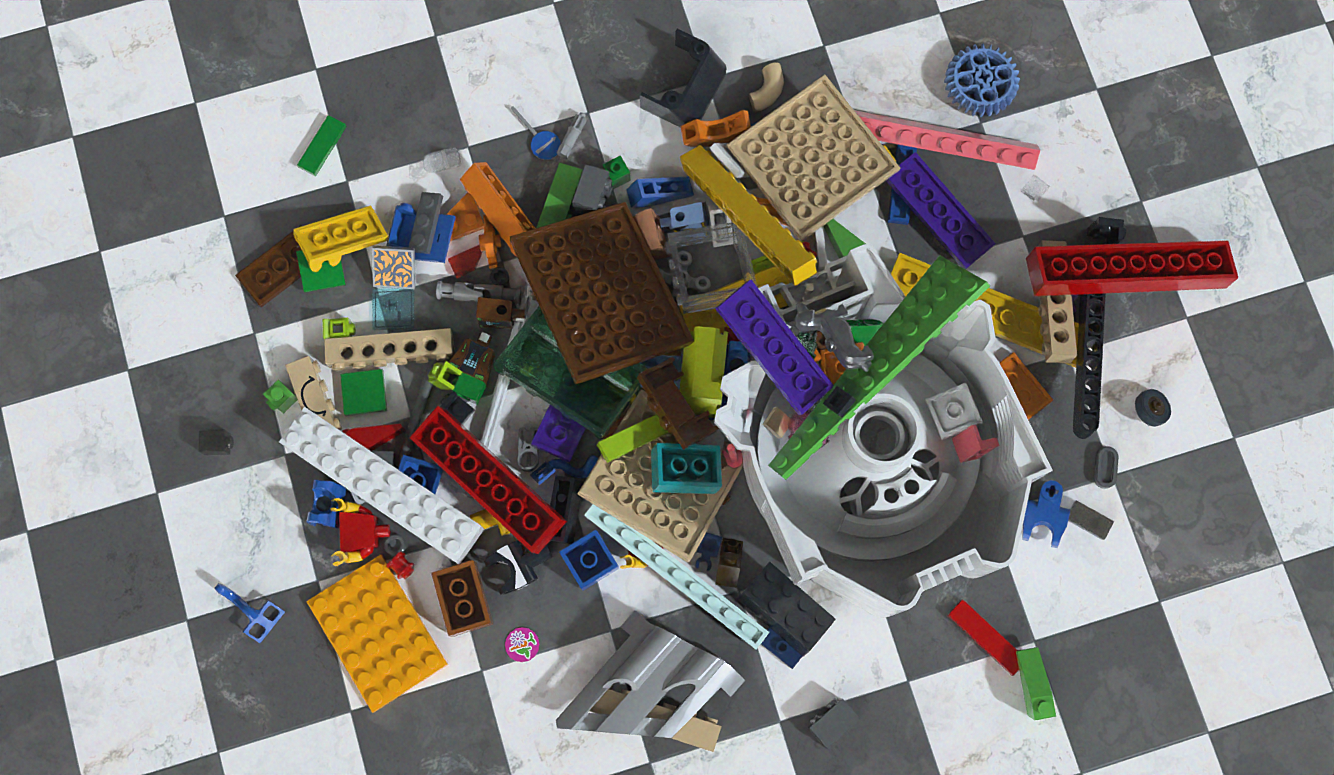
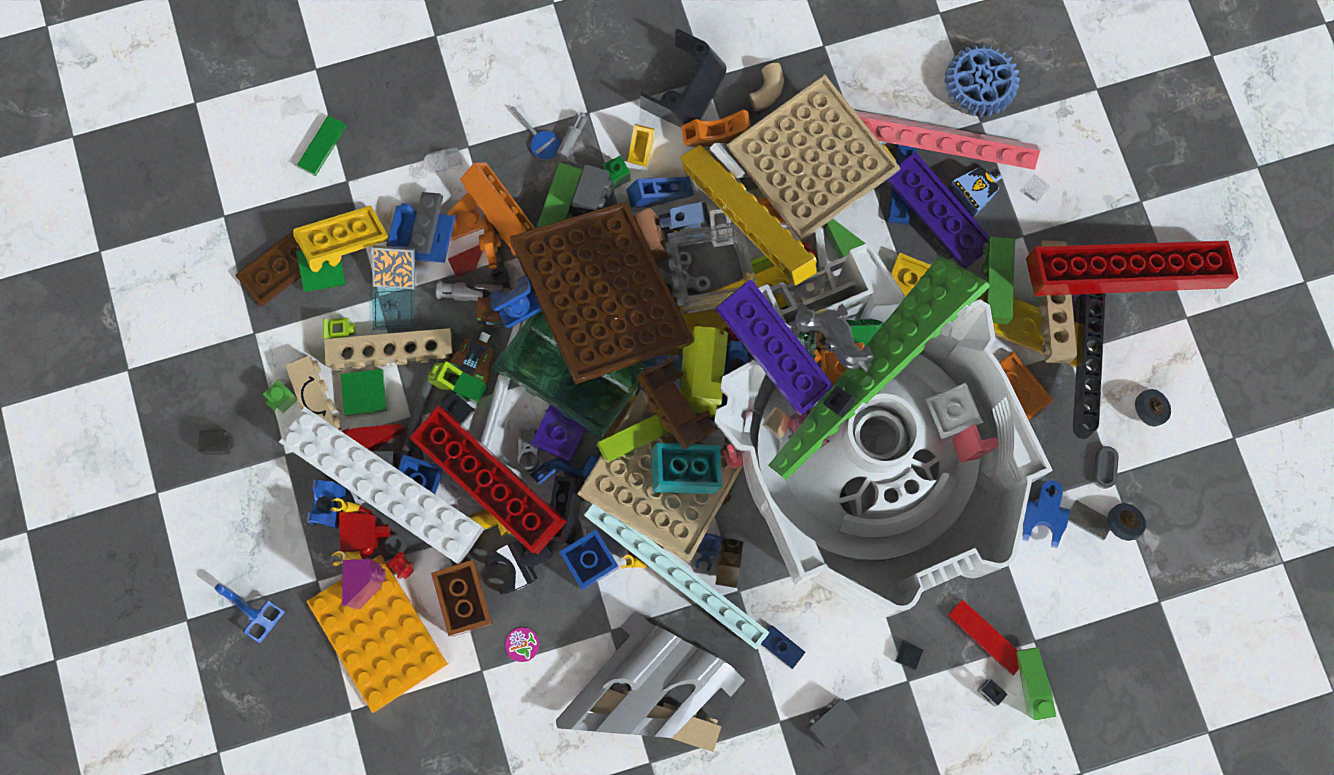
(360, 581): none -> magenta slope
(516, 304): none -> blue piece
(641, 145): none -> yellow slope
(786, 609): black brick -> none
(908, 655): none -> black plate
(976, 188): none -> torso
(985, 691): none -> black piece
(999, 274): none -> bright green brick
(1107, 228): black bracket -> none
(1126, 521): none -> black wheel

